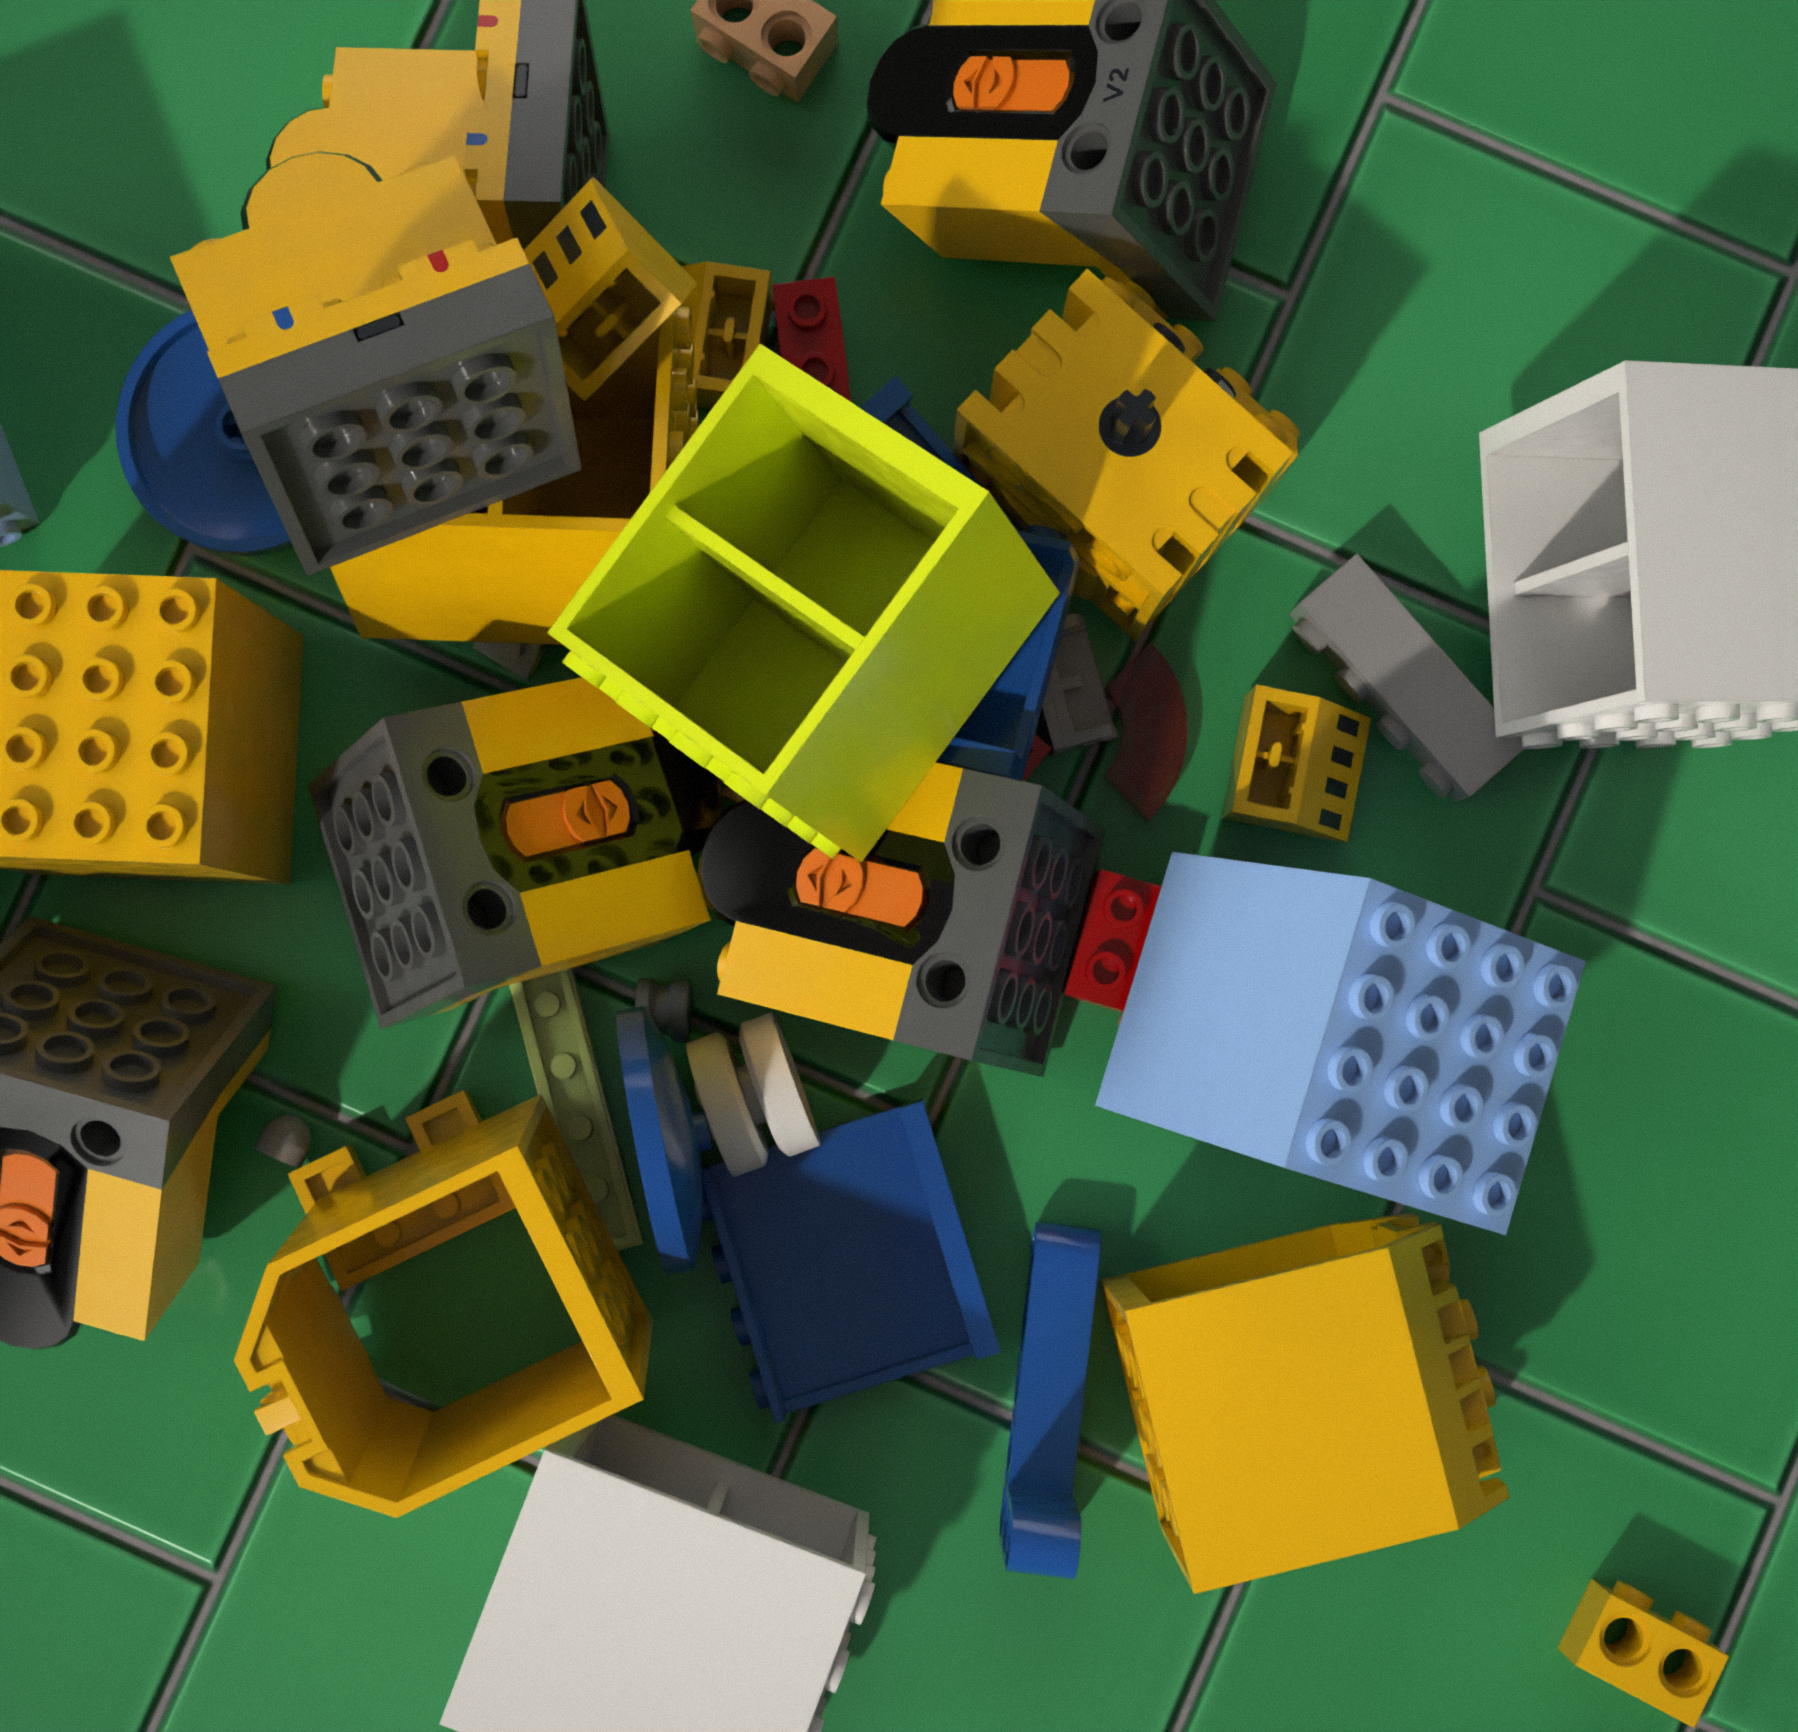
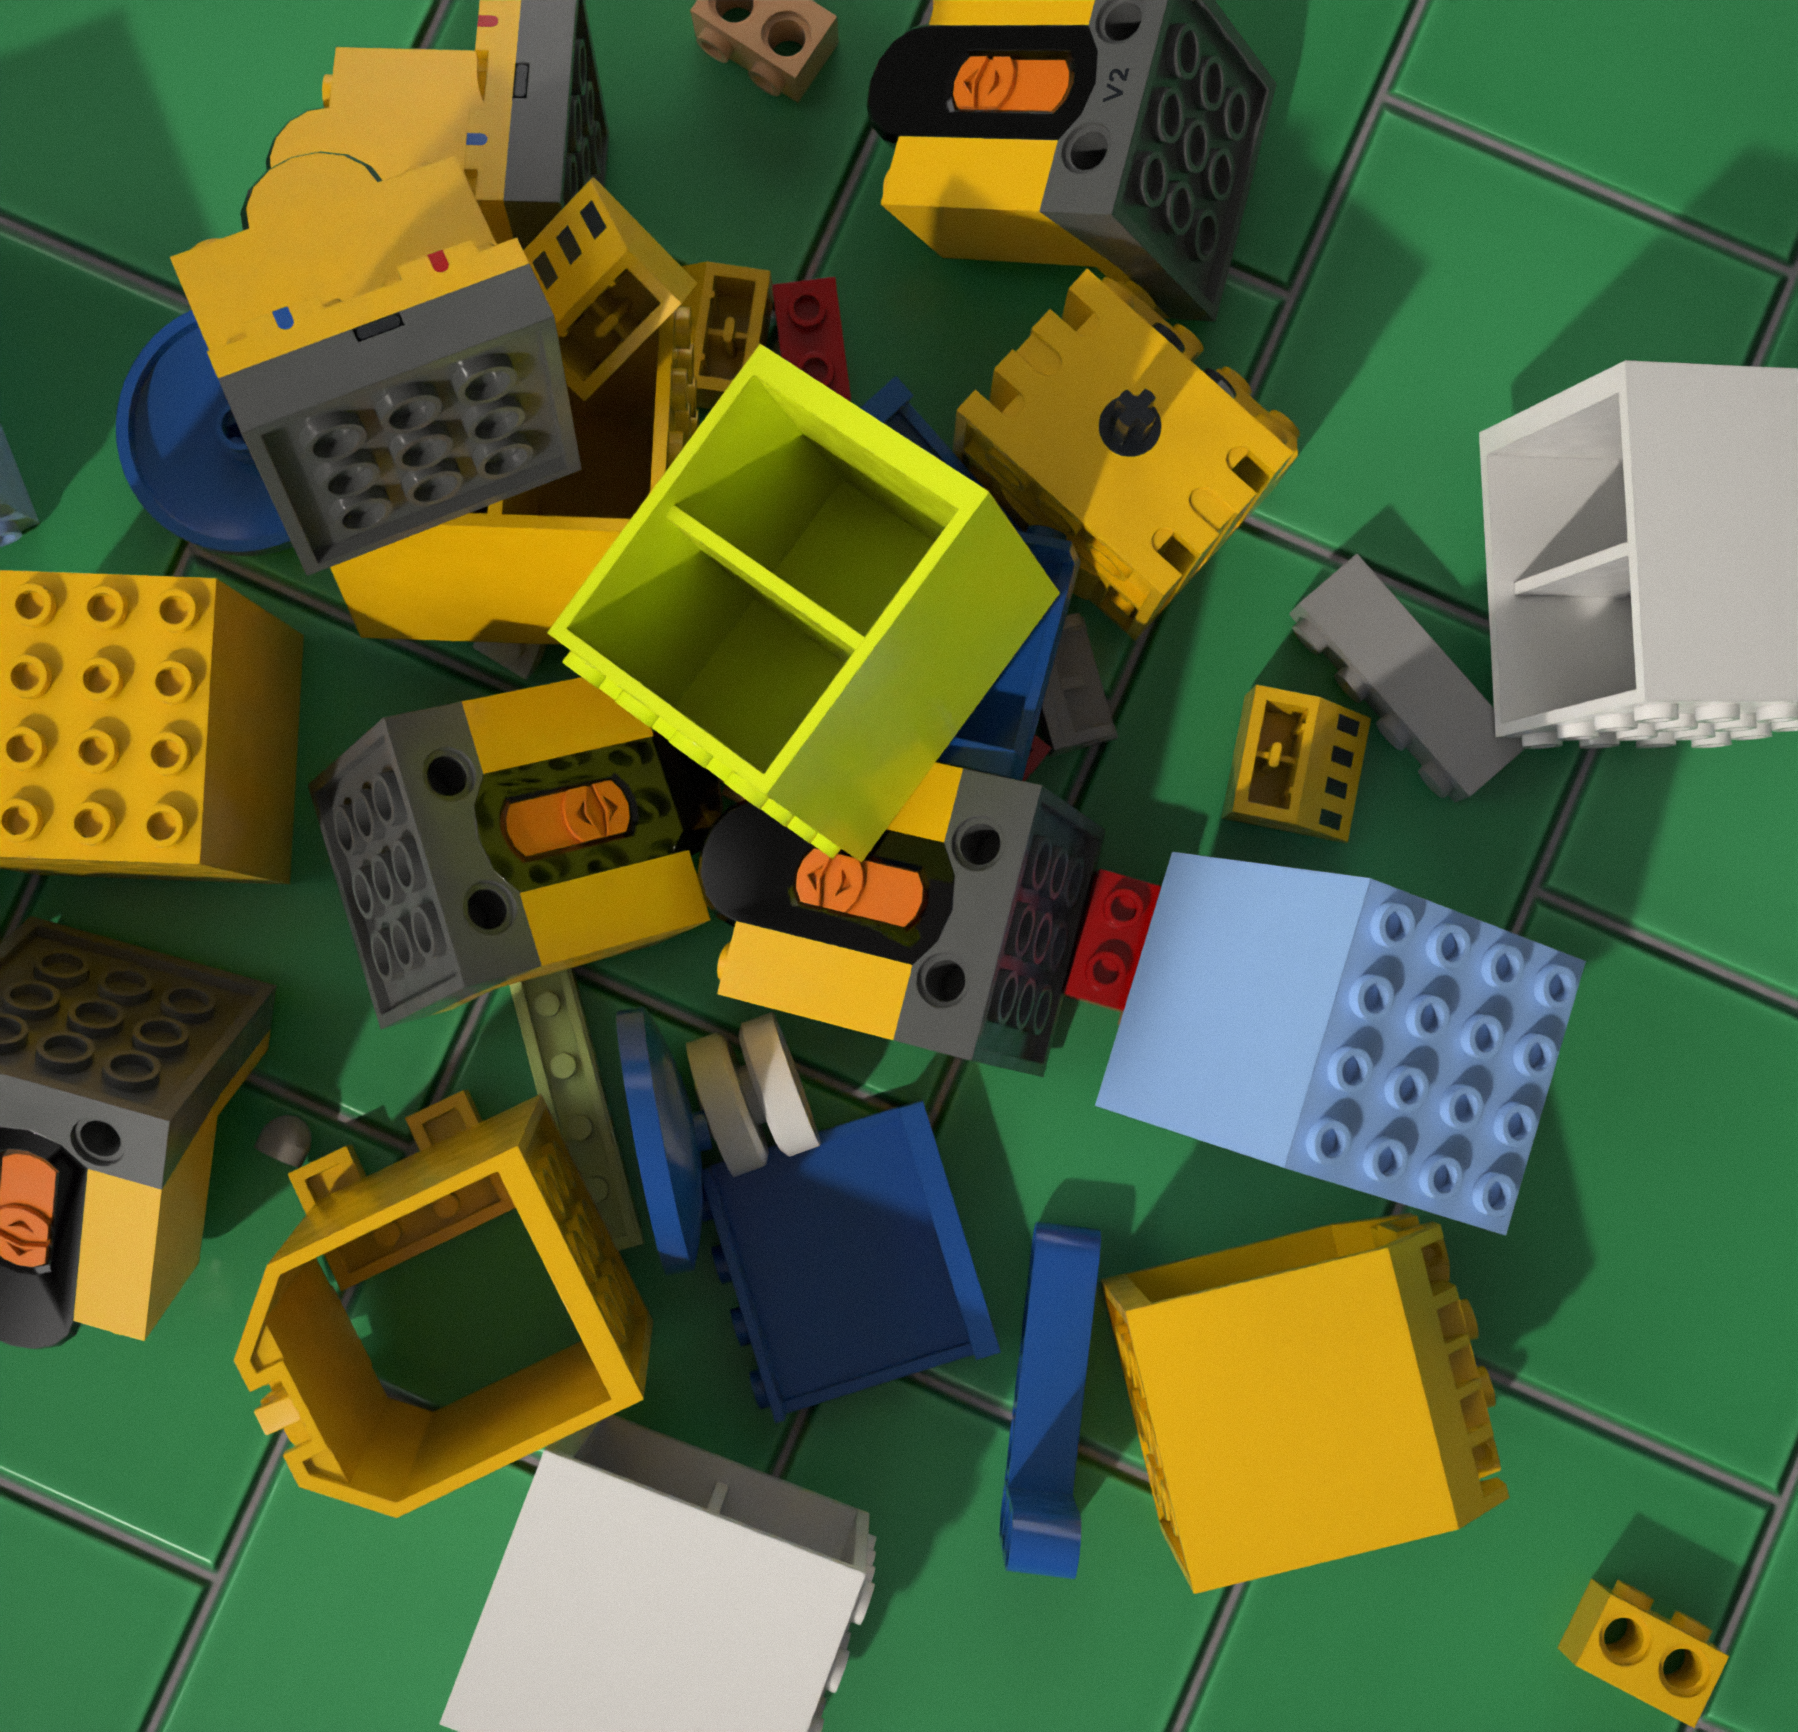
(668, 1006): sand blue wheel -> none
(1152, 731): clear red tile -> none

